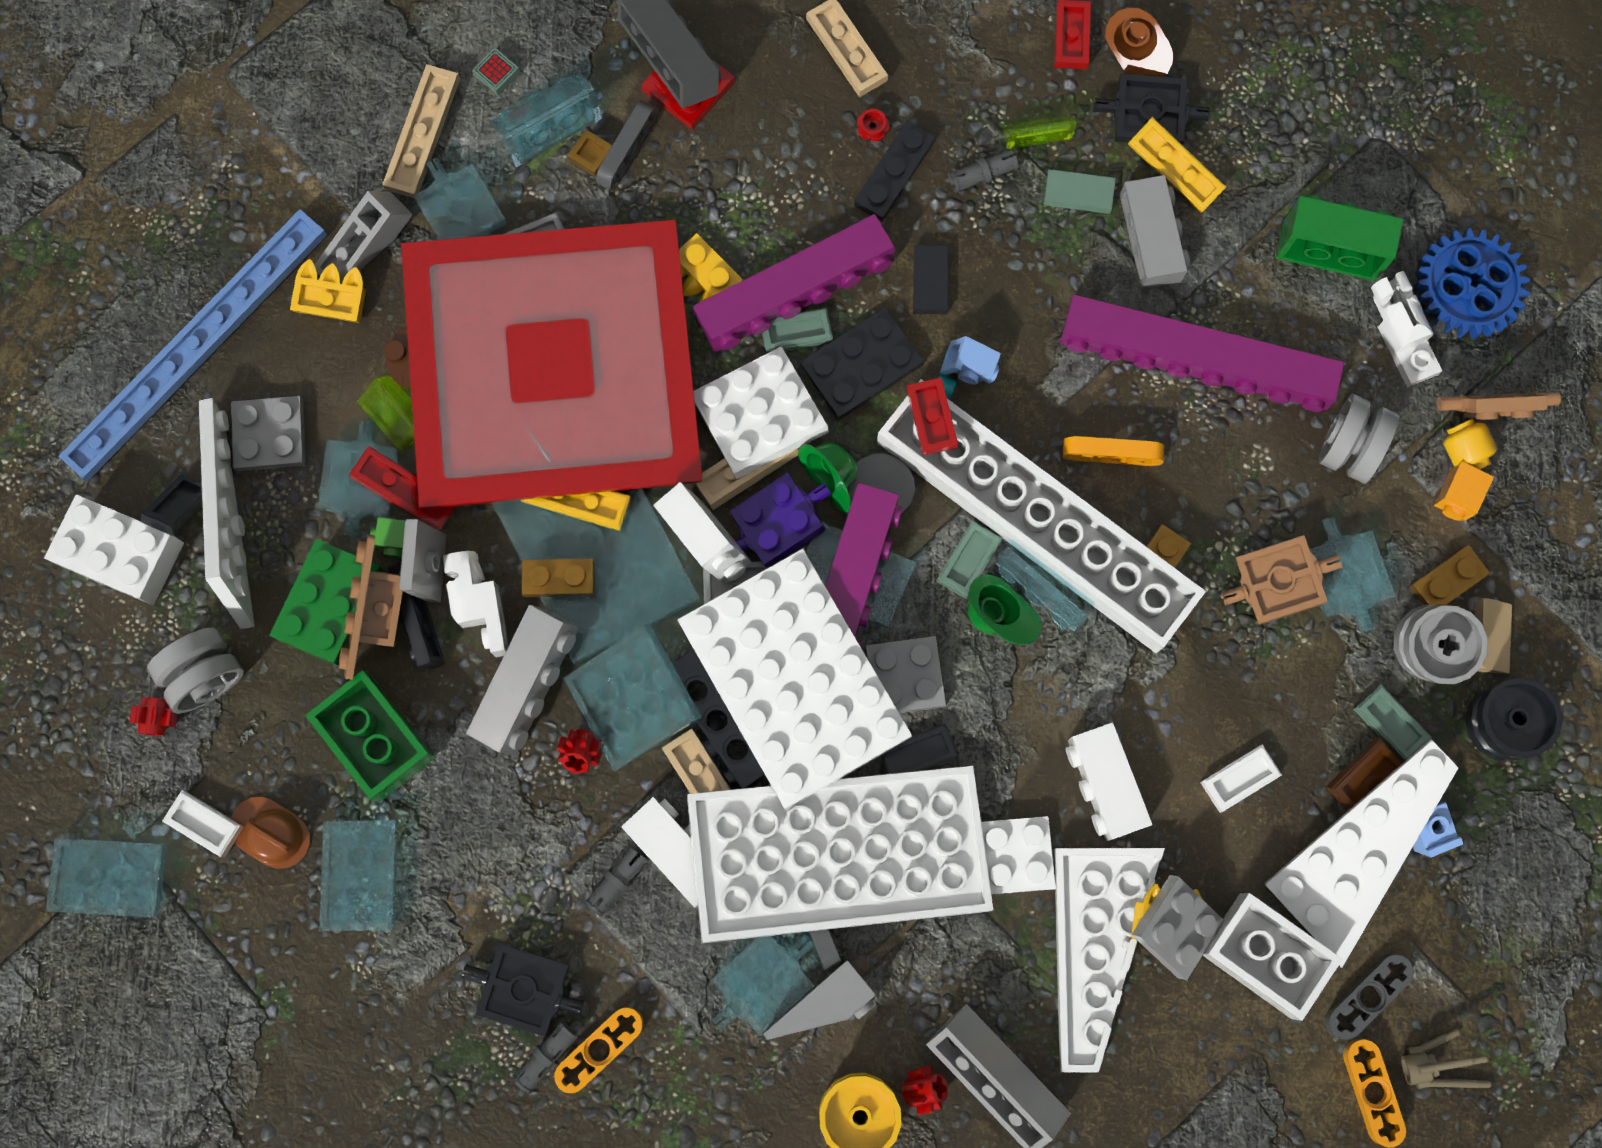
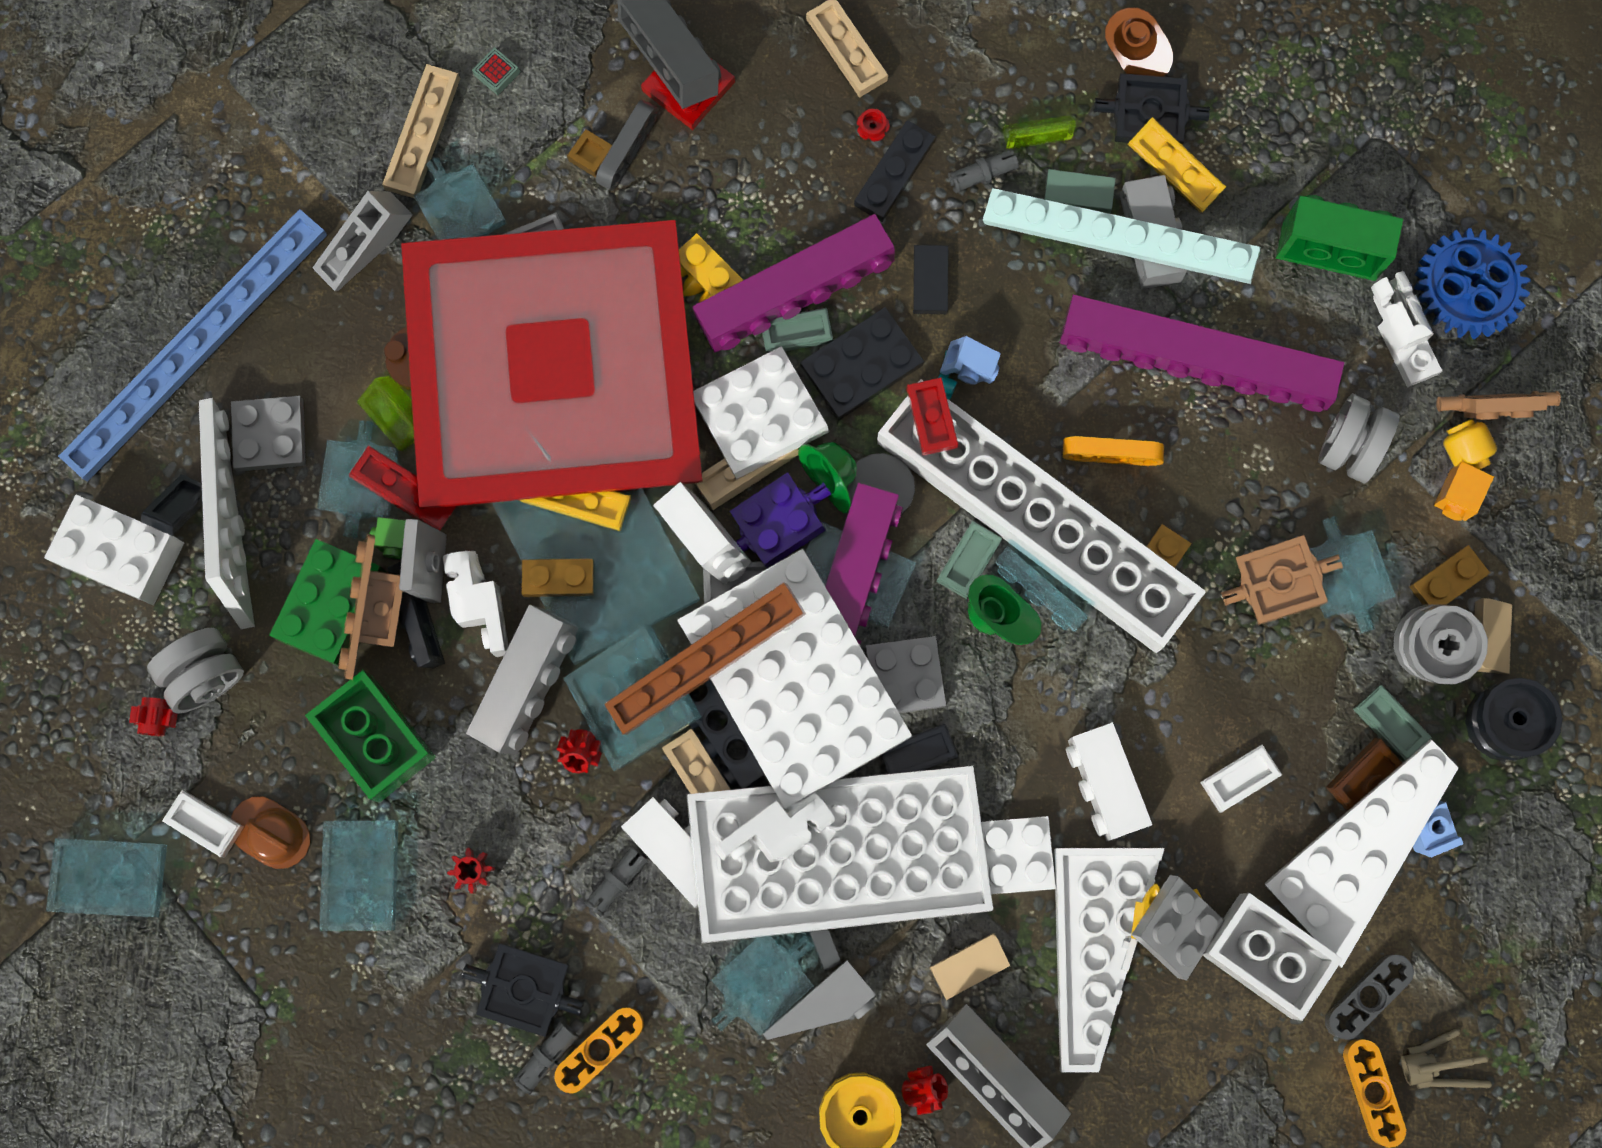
(327, 296): yellow plate -> none
(460, 871): none -> red gear
(547, 118): clear light blue slope -> none
(705, 658): none -> dark orange plate
(778, 831): none -> white plate
(969, 966): none -> tan slope
(1072, 34): red plate -> none
(1122, 235): none -> light aqua plate

